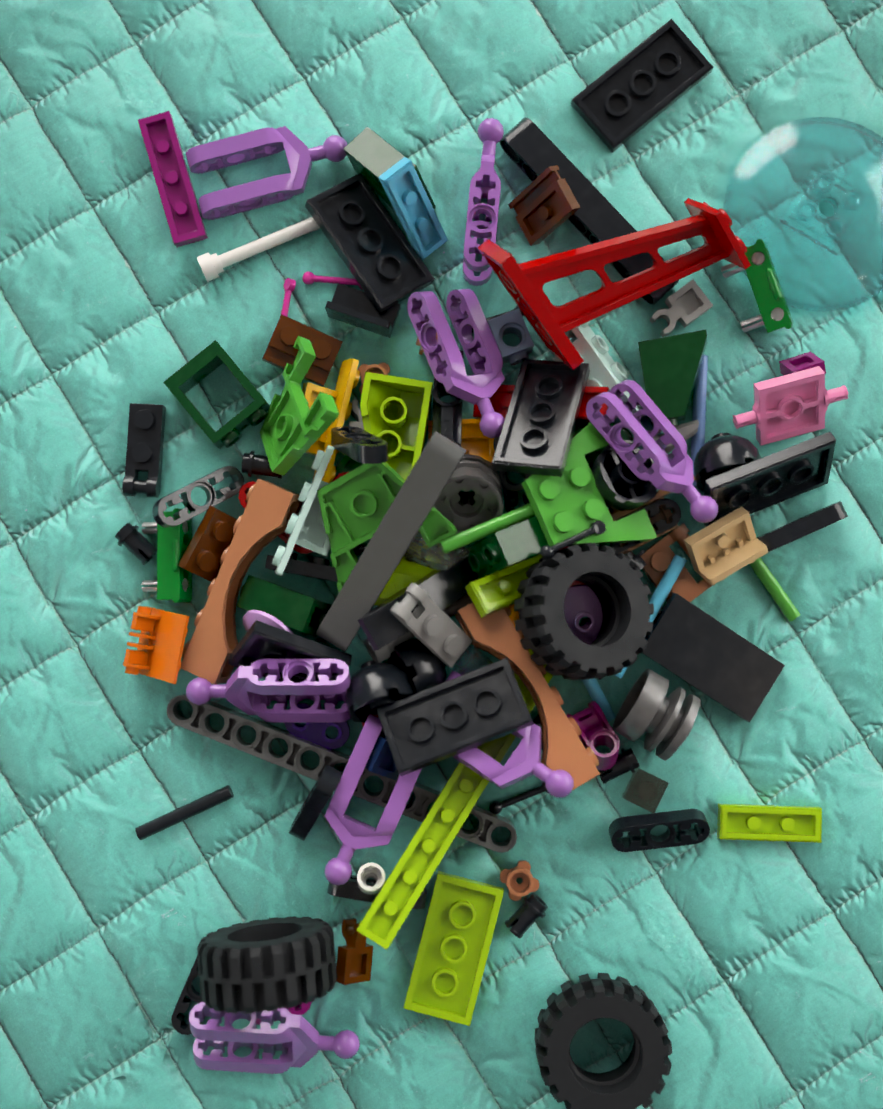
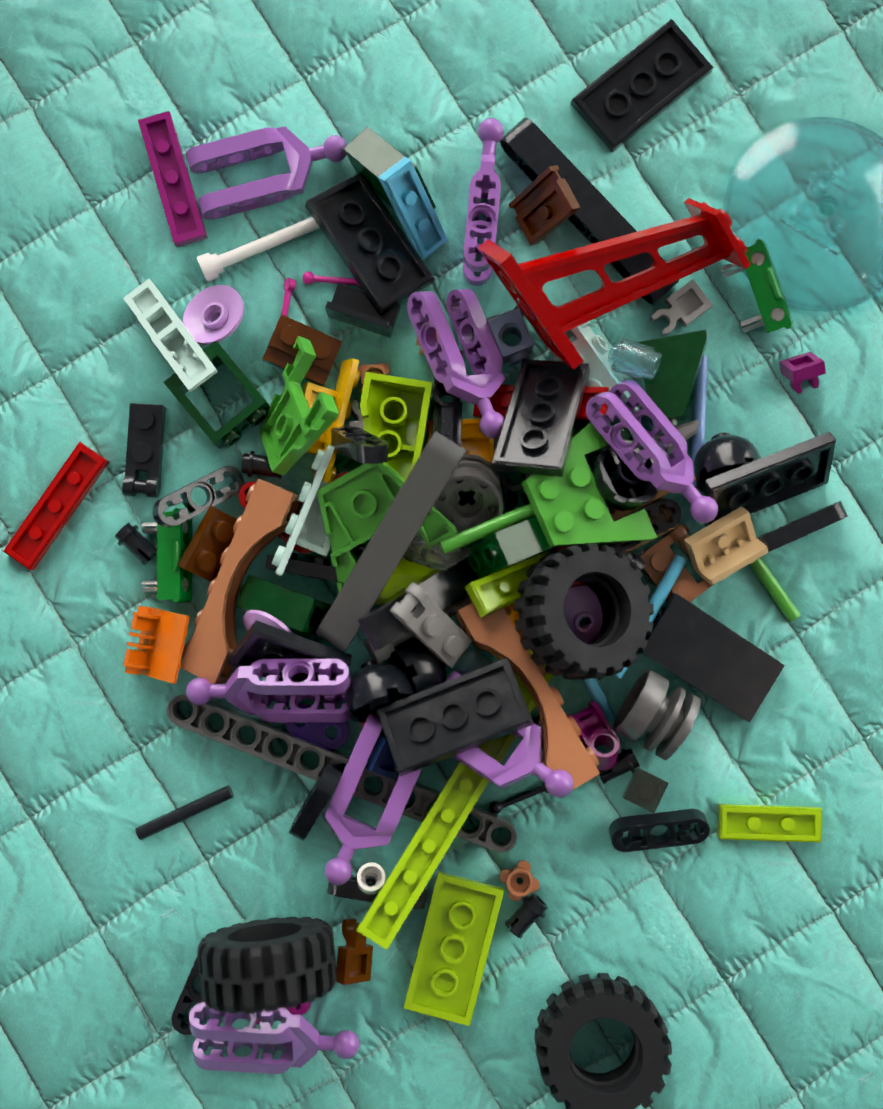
(56, 506): none -> red tile
(170, 335): none -> light aqua slope
(214, 314): none -> lavender dish
(596, 528): black hinge -> none
(634, 359): none -> clear light blue brick
(790, 405): bright pink plate -> none

